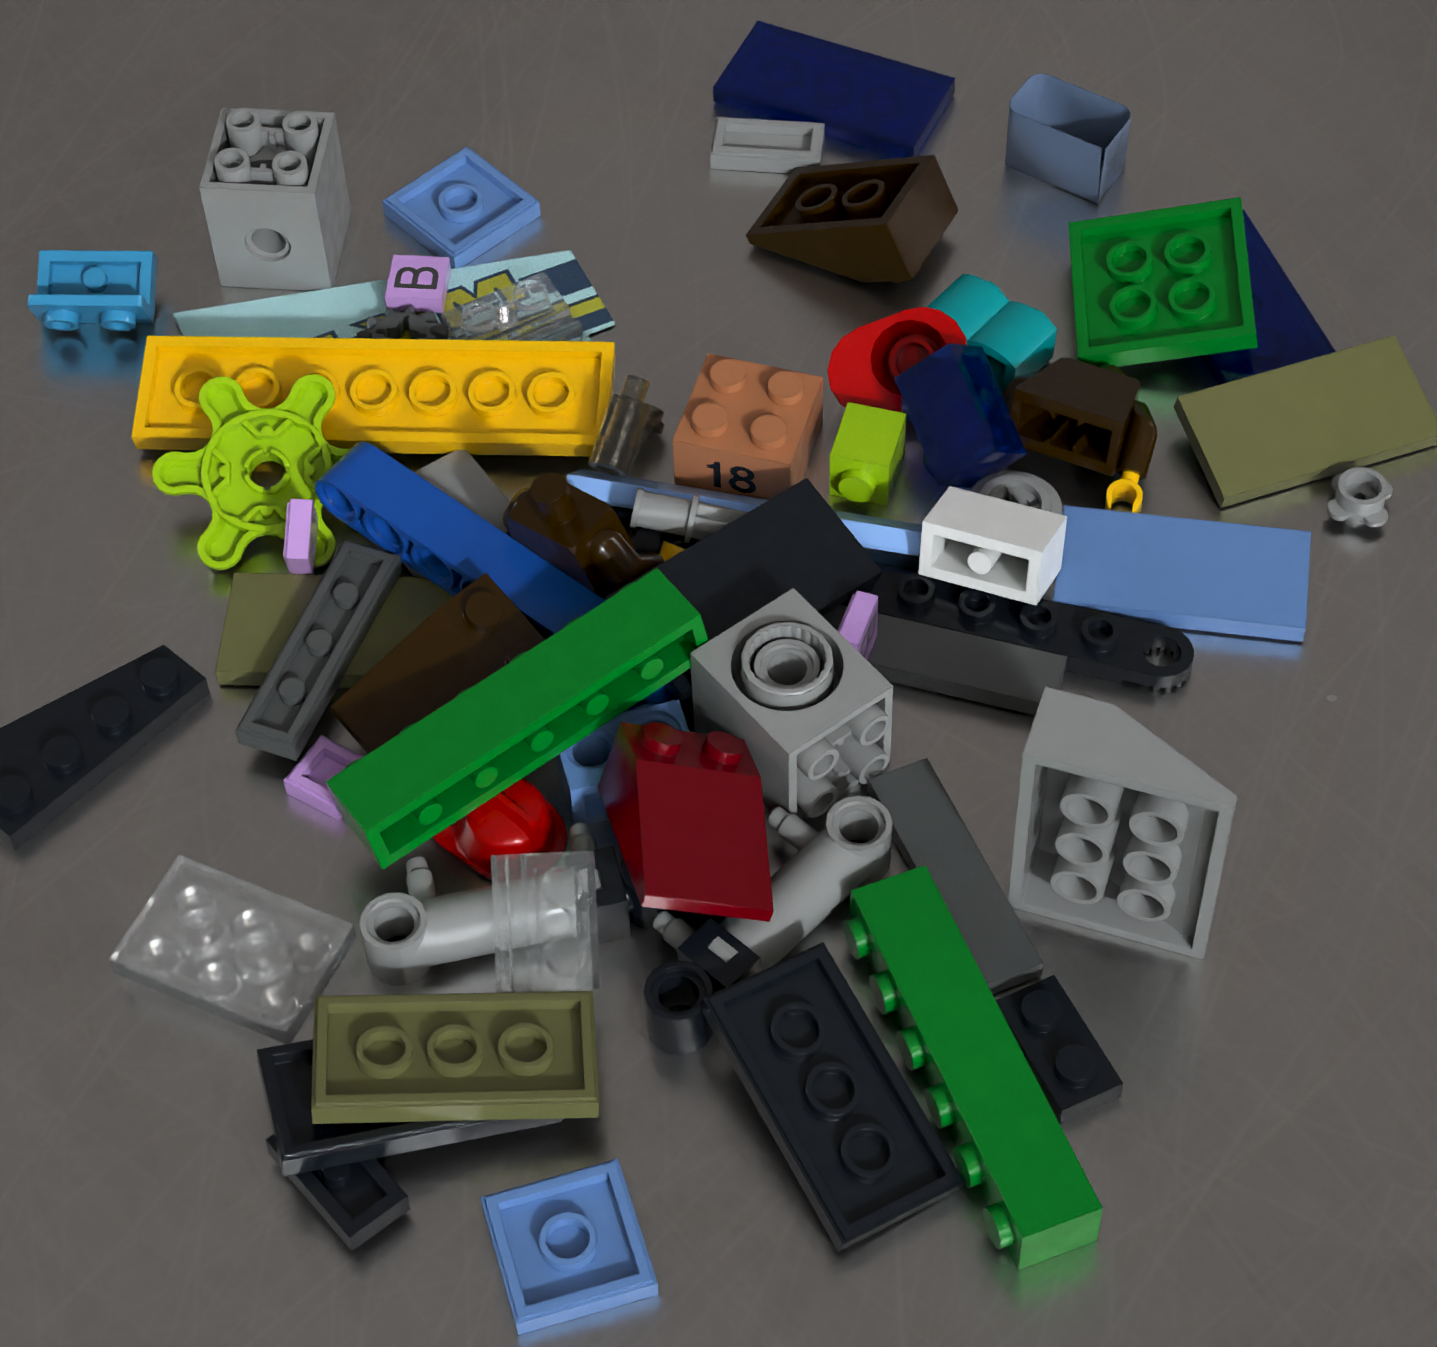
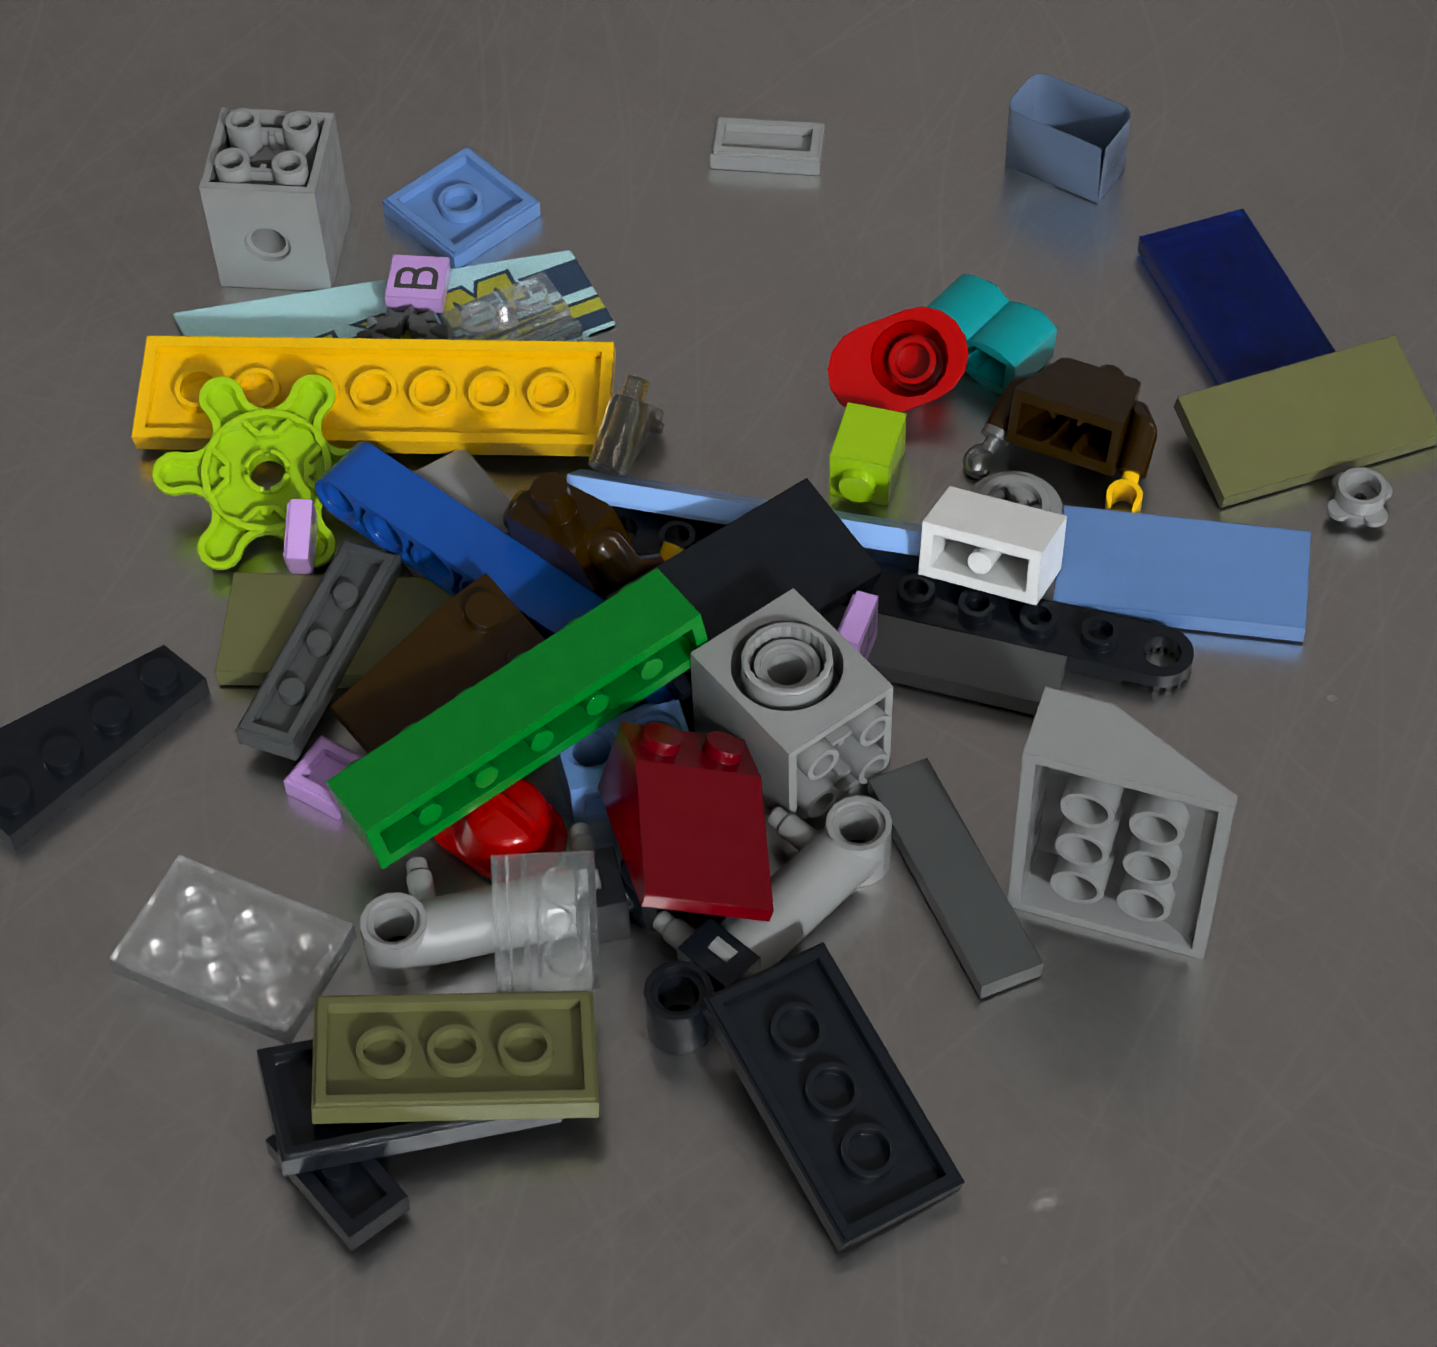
(95, 288): dark azure bracket -> none
(569, 1246): medium blue tile -> none
(680, 515): light grey axle -> none
(747, 428): nougat brick -> none
(849, 90): clear blue tile -> none
(859, 217): dark brown slope -> none
(959, 416): clear blue brick -> none
(973, 1069): green brick -> none
(1060, 1049): black plate -> none
(1162, 284): green plate -> none

